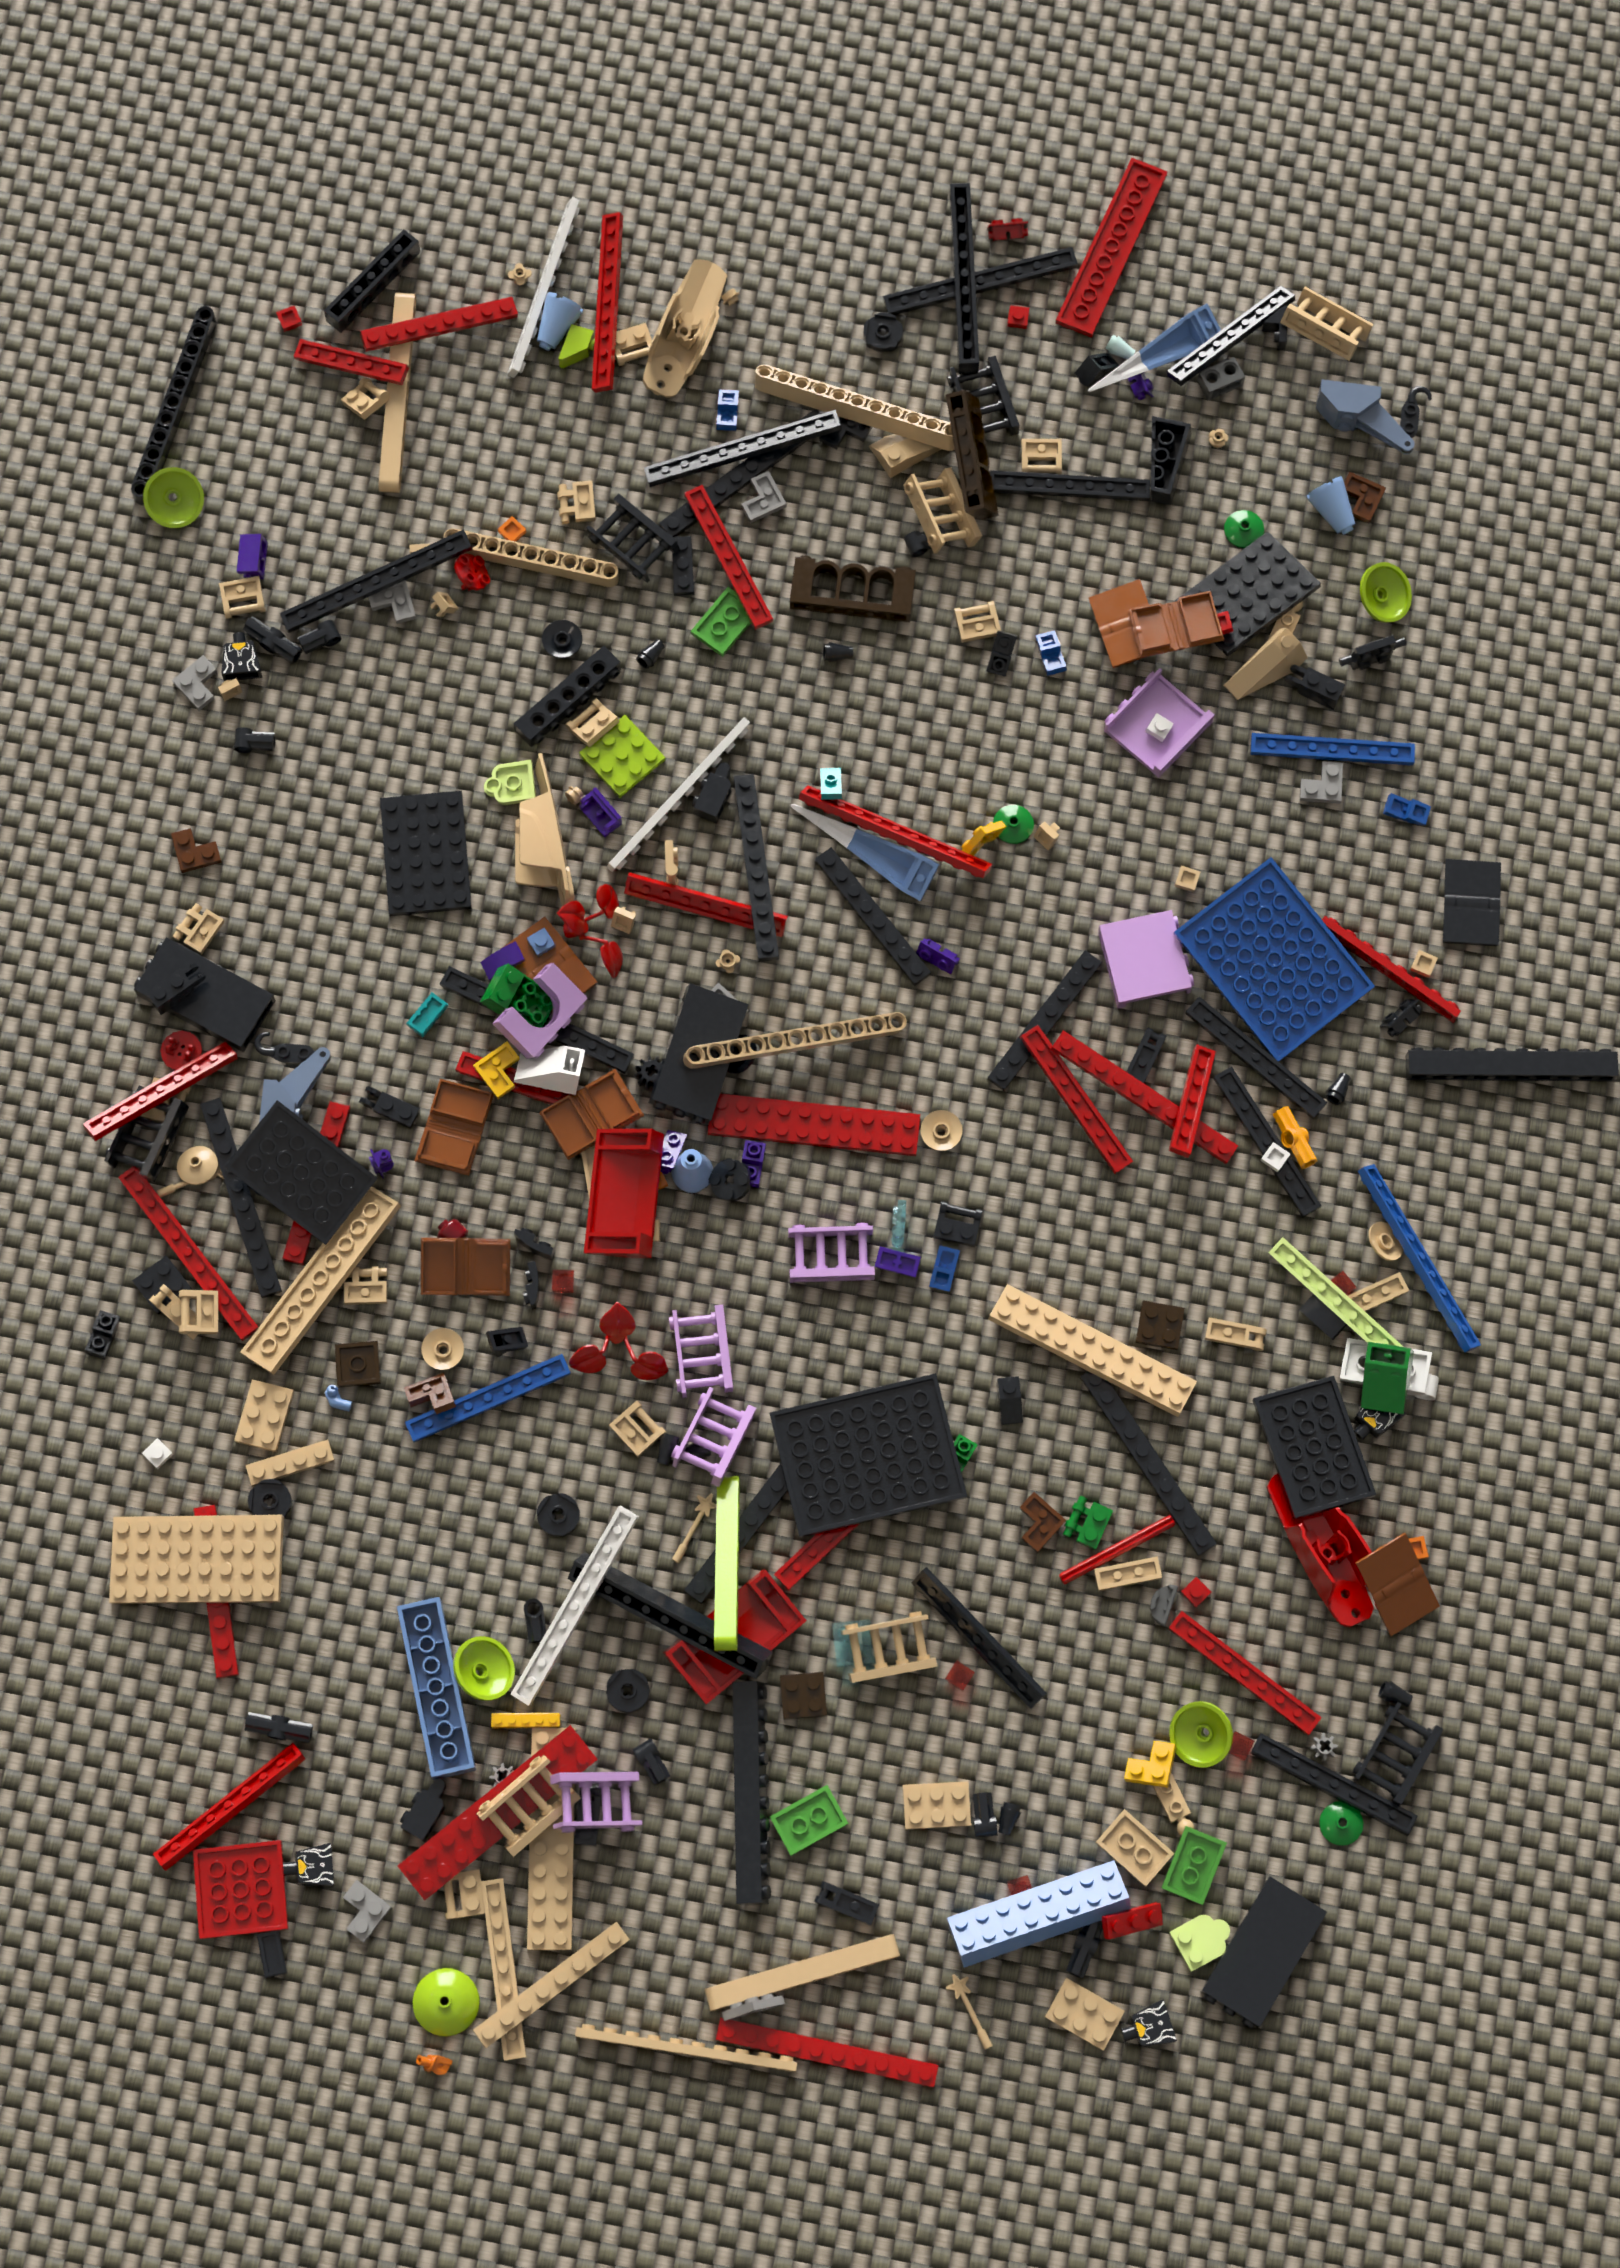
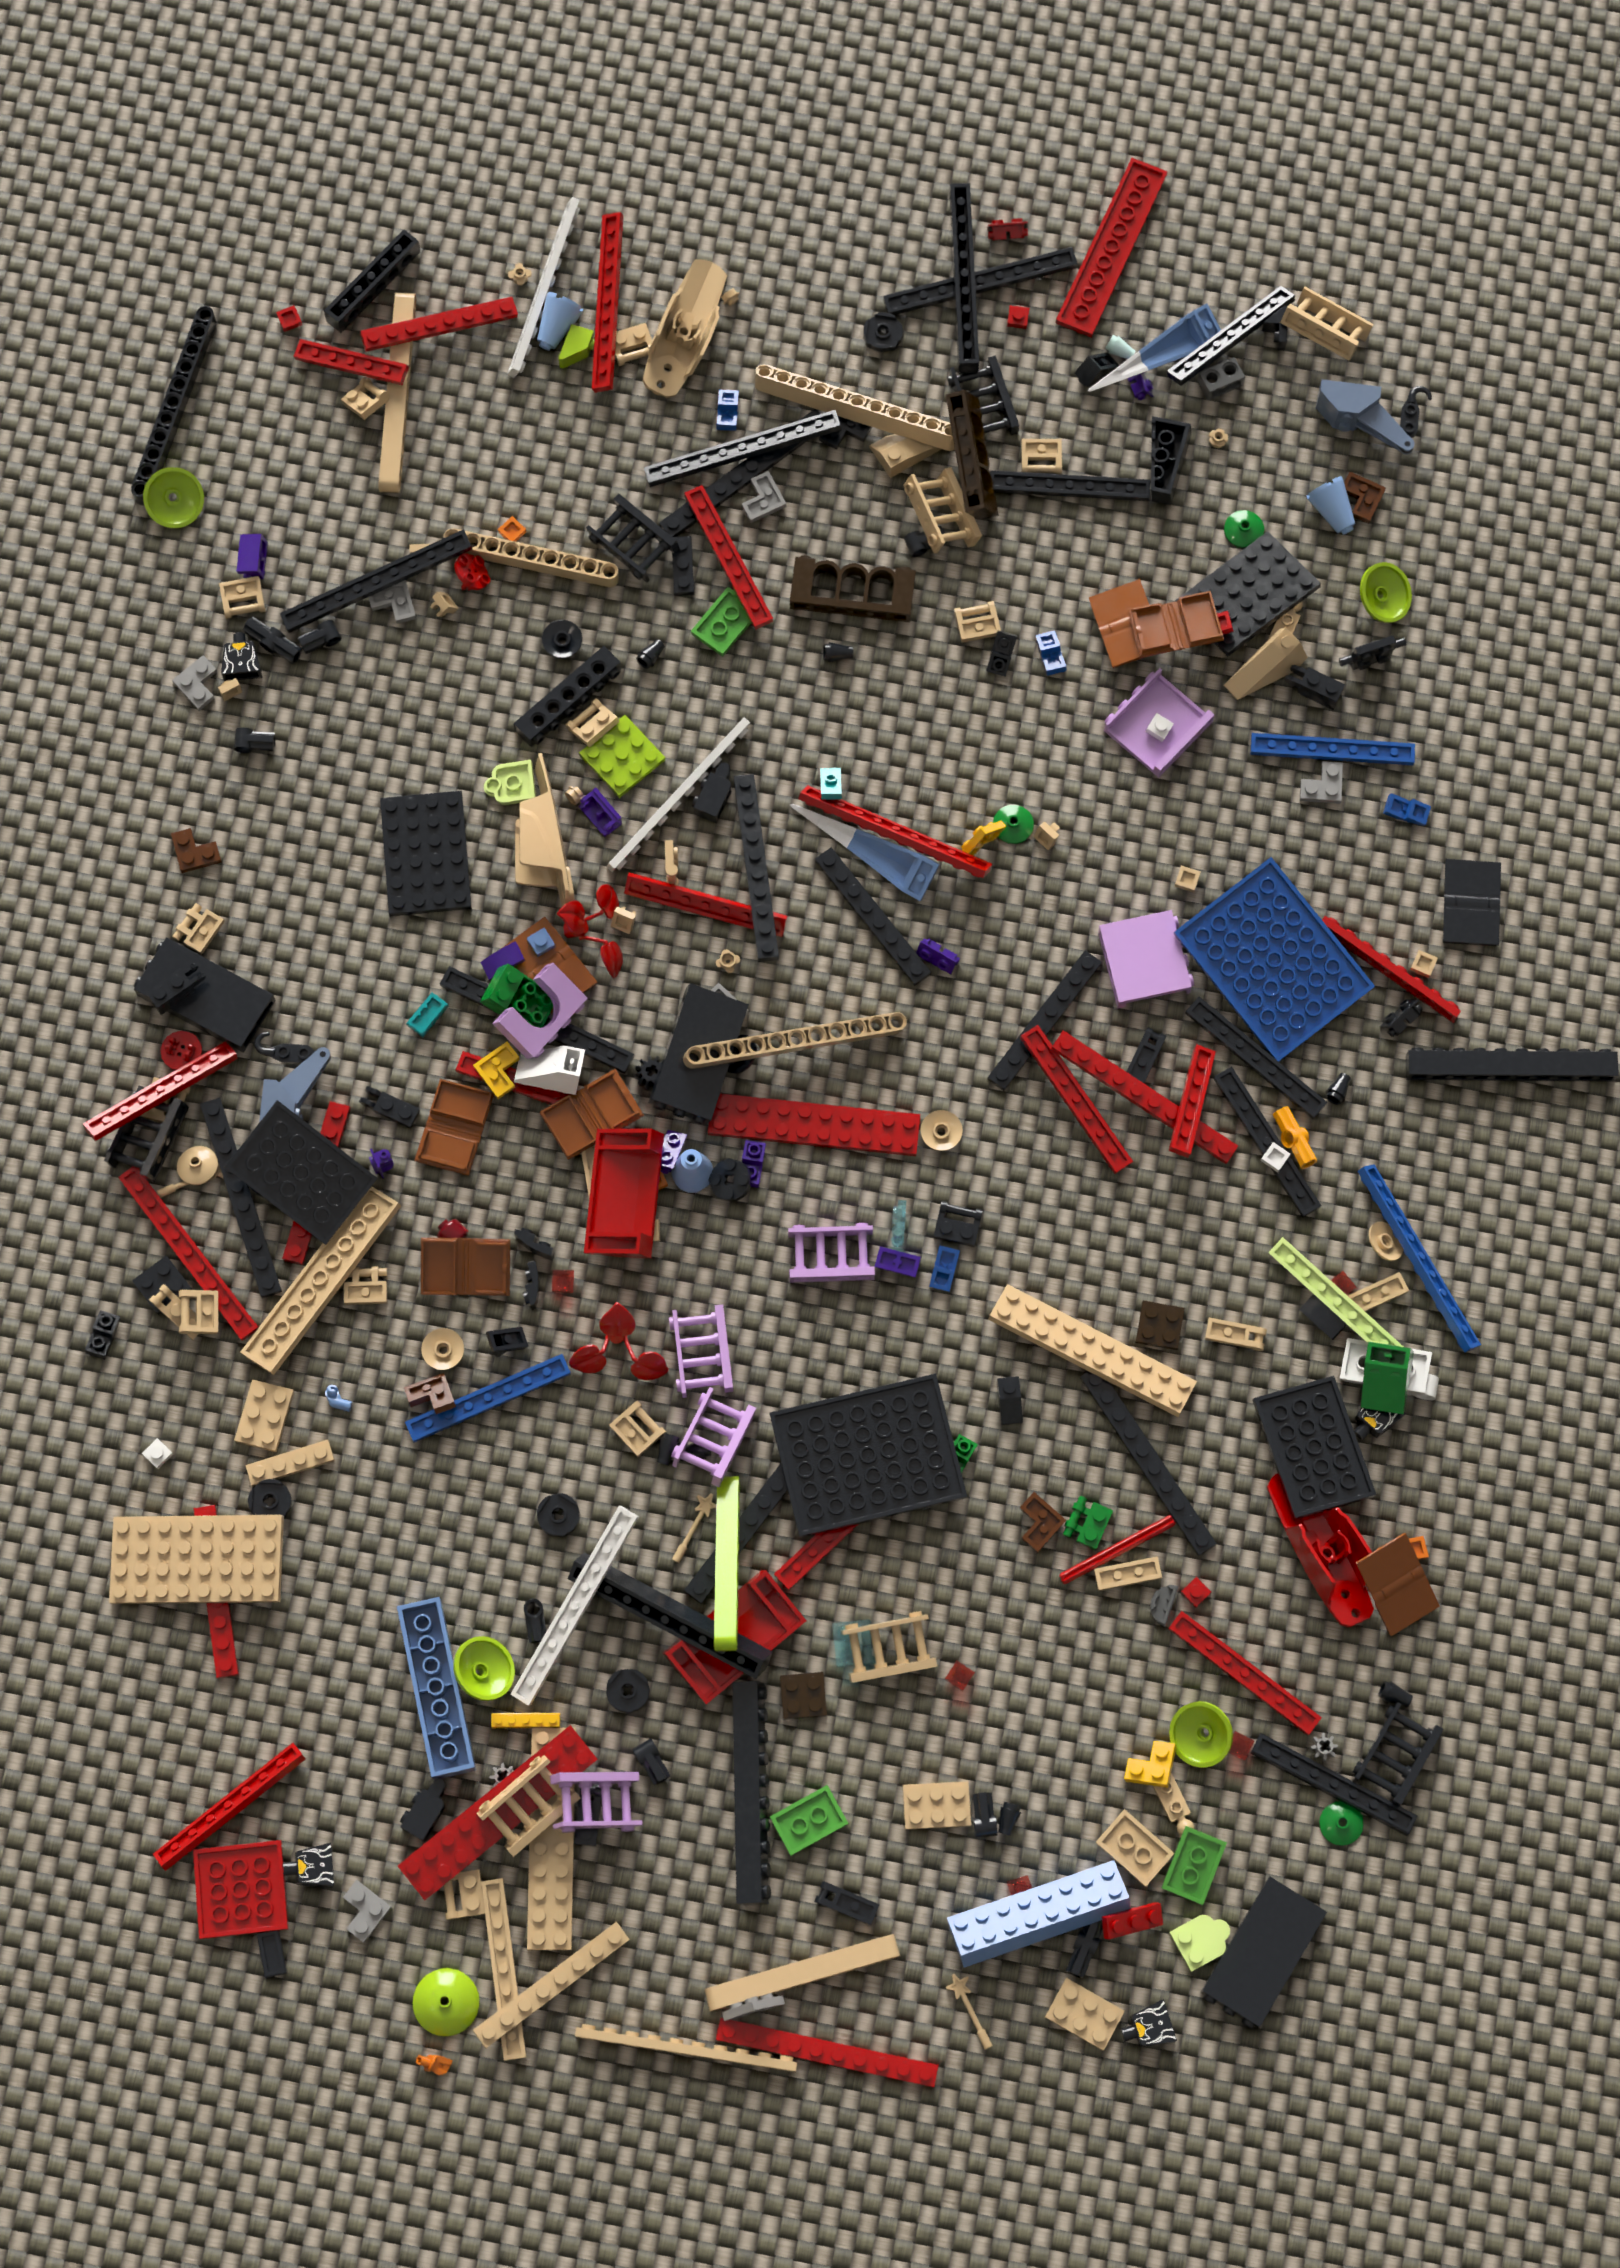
(278, 1727): black piece -> none
(357, 1364): dark brown plate -> none
(583, 502): tan plate -> none
(978, 1638): black plate -> none

